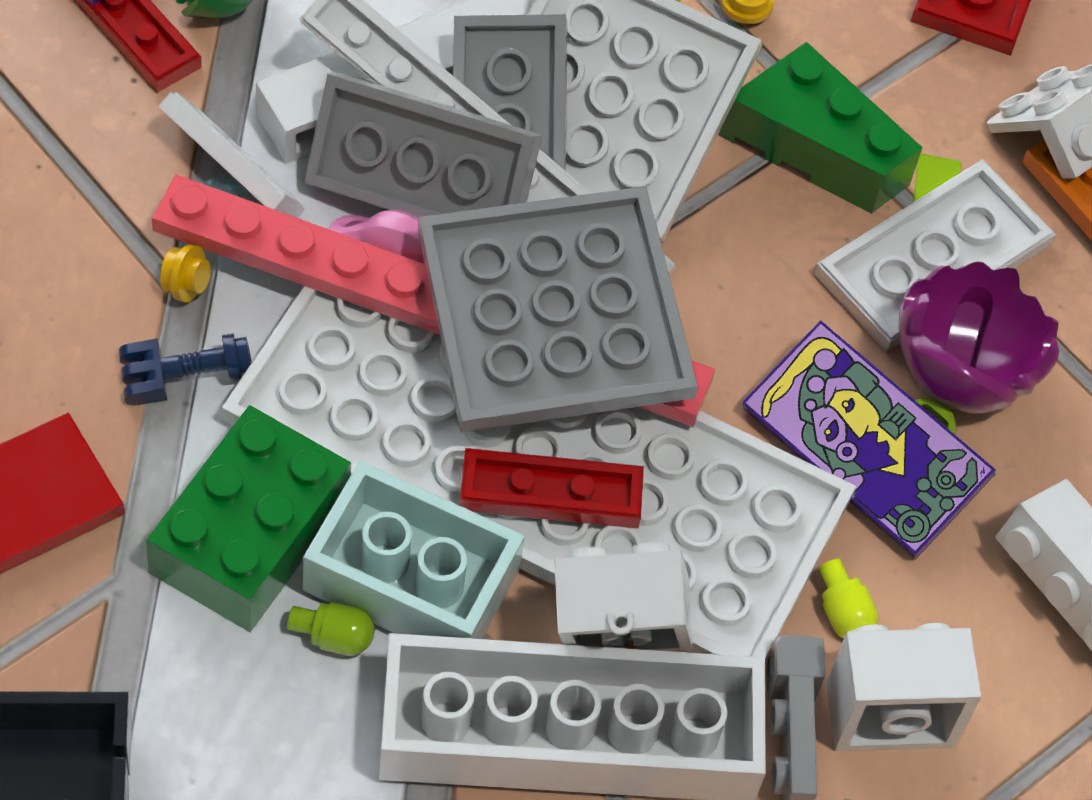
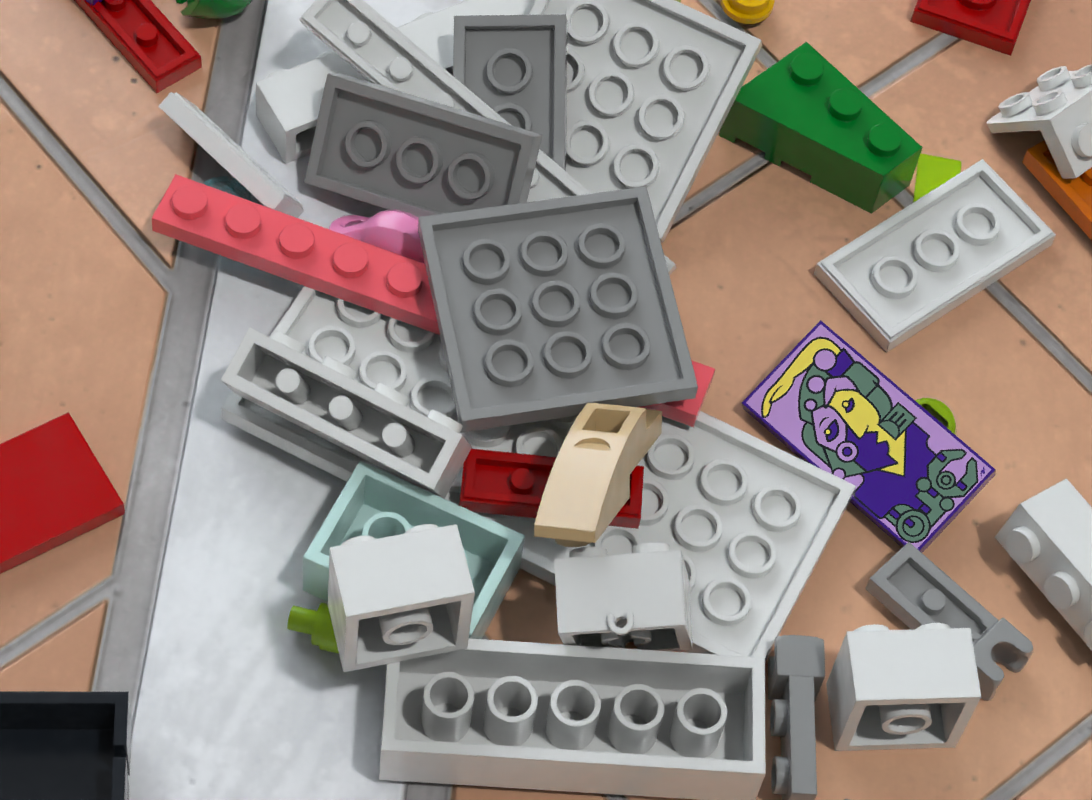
(147, 369): dark blue hinge -> none
(185, 272): yellow plate -> none
(247, 518): green brick -> none
(347, 413): none -> white brick
(400, 596): none -> white brick
(594, 472): none -> tan slope
(846, 599): neon yellow cylinder -> none
(924, 595): none -> light grey plate
(975, 337): magenta piece -> none

